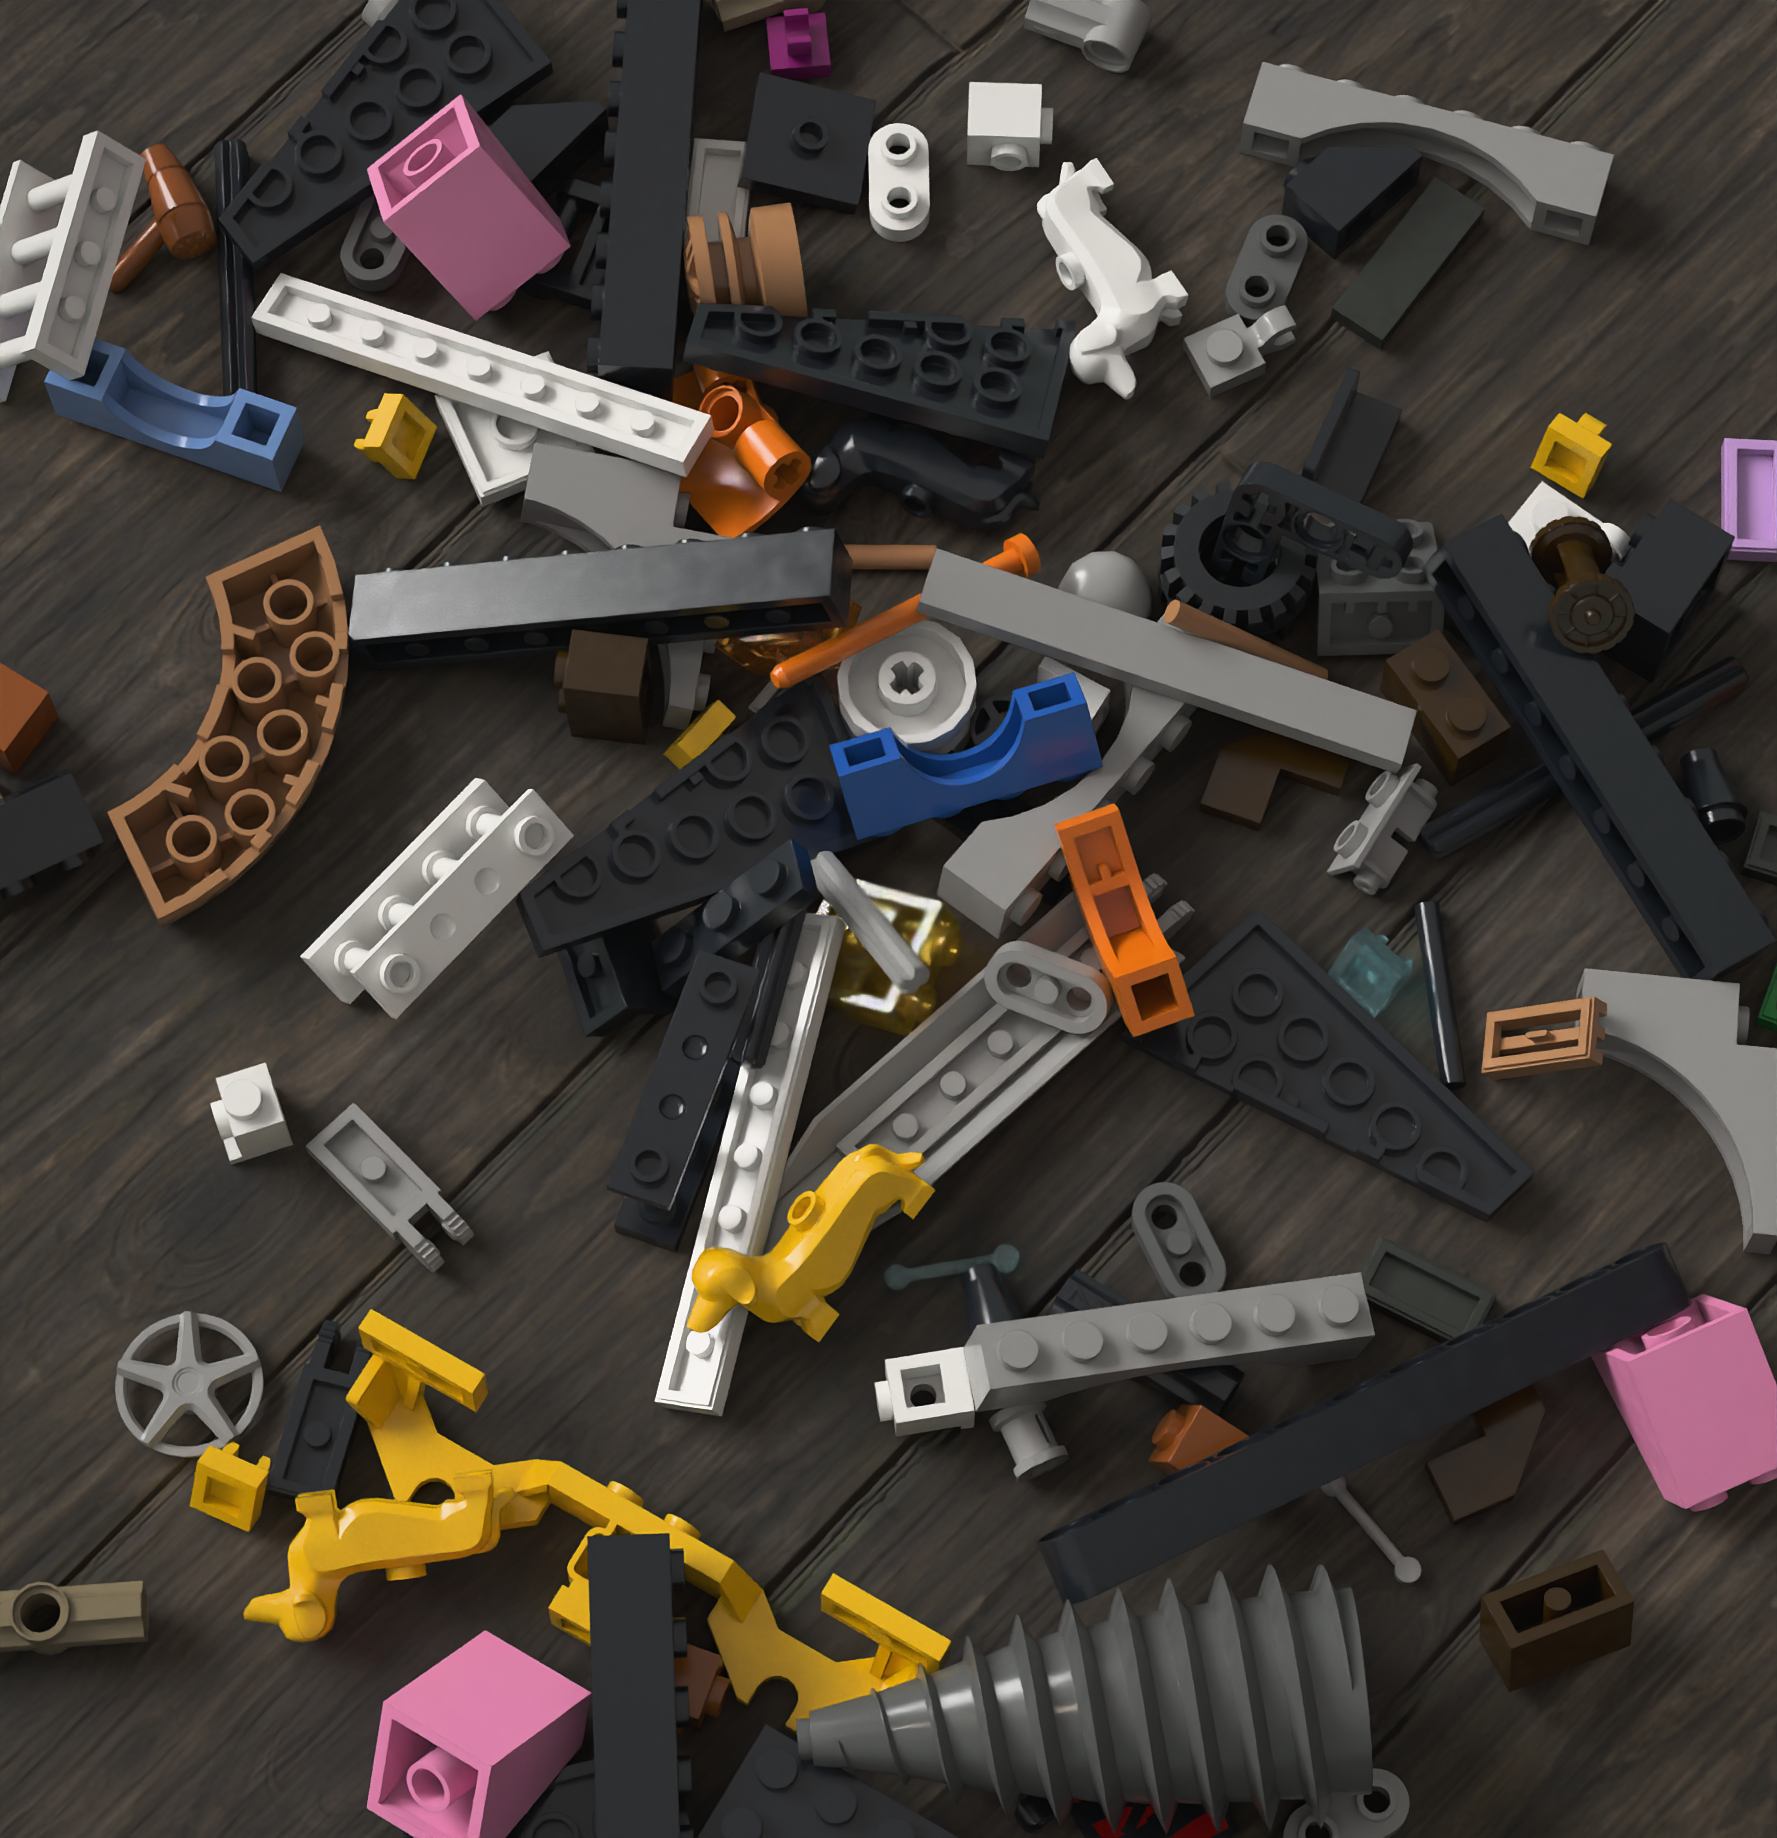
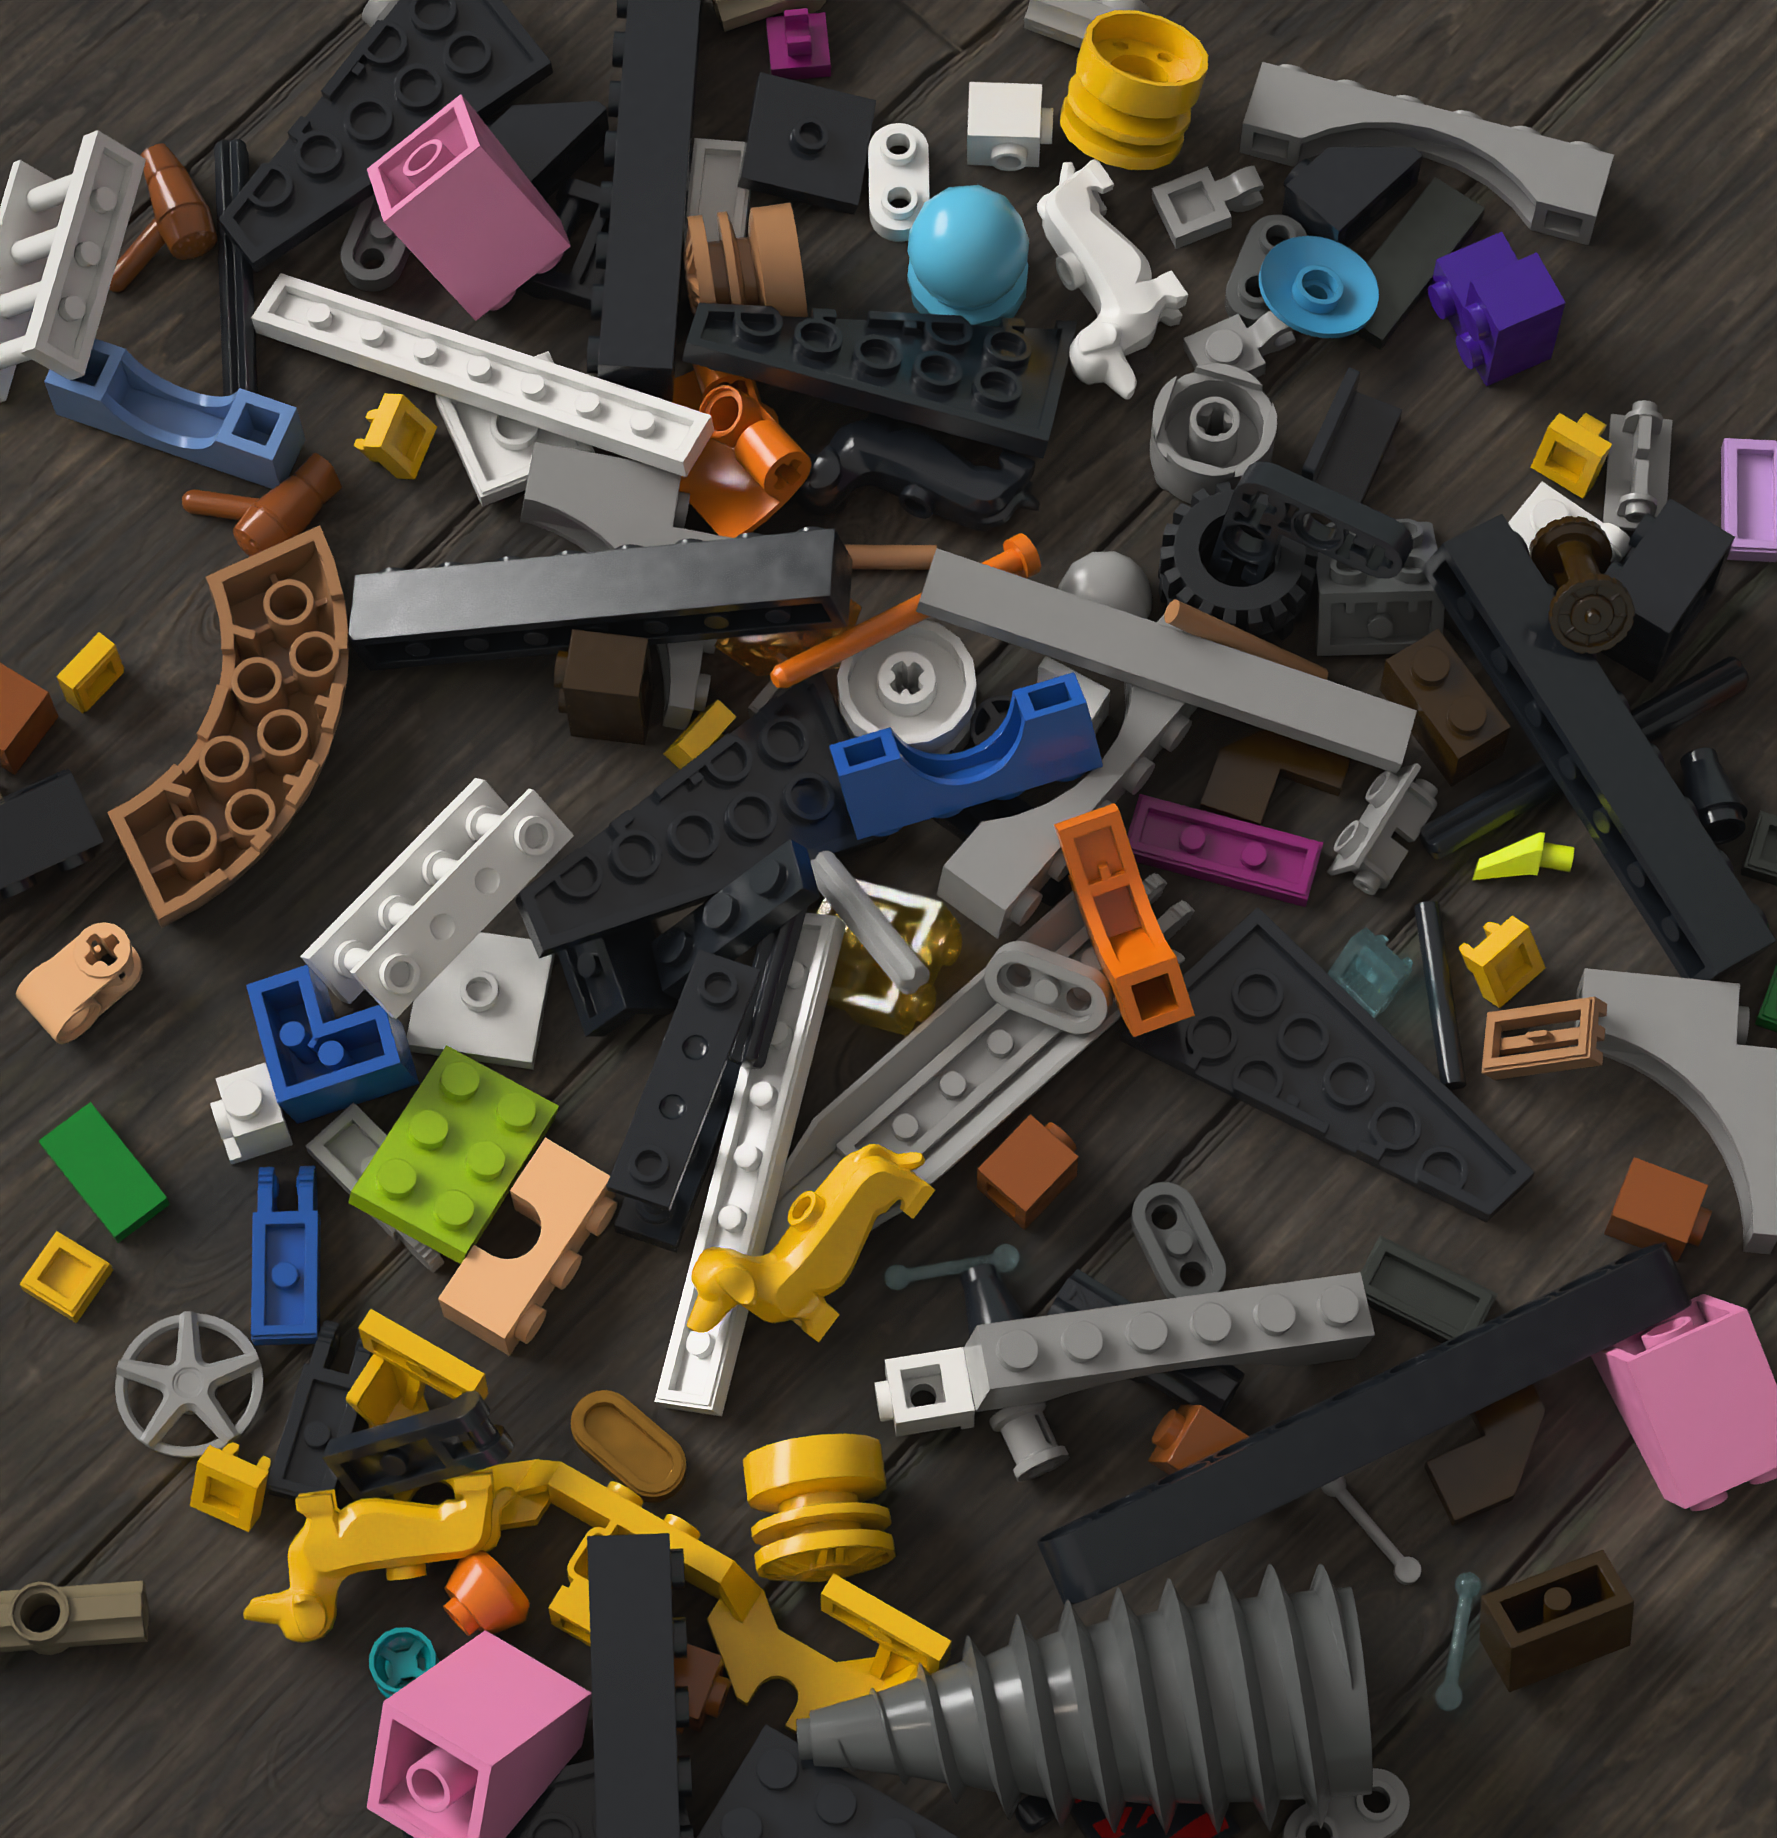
(66, 1277): none -> yellow tile
(77, 987): none -> light nougat piece
(91, 673): none -> yellow tile
(104, 1172): none -> green tile
(277, 514): none -> dark orange piece
(286, 1263): none -> blue hinge
(322, 1060): none -> blue brick
(397, 1658): none -> teal wheel
(418, 1449): none -> black plate
(453, 1154): none -> lime plate
(484, 1596): none -> orange cone
(485, 1003): none -> white plate
(505, 1297): none -> light nougat arch
(628, 1445): none -> pearl gold tile
(817, 1498): none -> yellow wheel
(968, 256): none -> medium azure tile
(1028, 1170): none -> dark orange brick
(1133, 89): none -> yellow wheel
(1200, 207): none -> light grey plate
(1205, 403): none -> light grey brick
(1223, 850): none -> magenta tile
(1318, 287): none -> dark azure dish
(1449, 1694): none -> clear light blue hinge
(1498, 307): none -> dark purple brick
(1503, 960): none -> yellow tile
(1524, 859): none -> neon yellow bar
(1637, 465): none -> light grey hinge
(1659, 1208): none -> dark orange brick

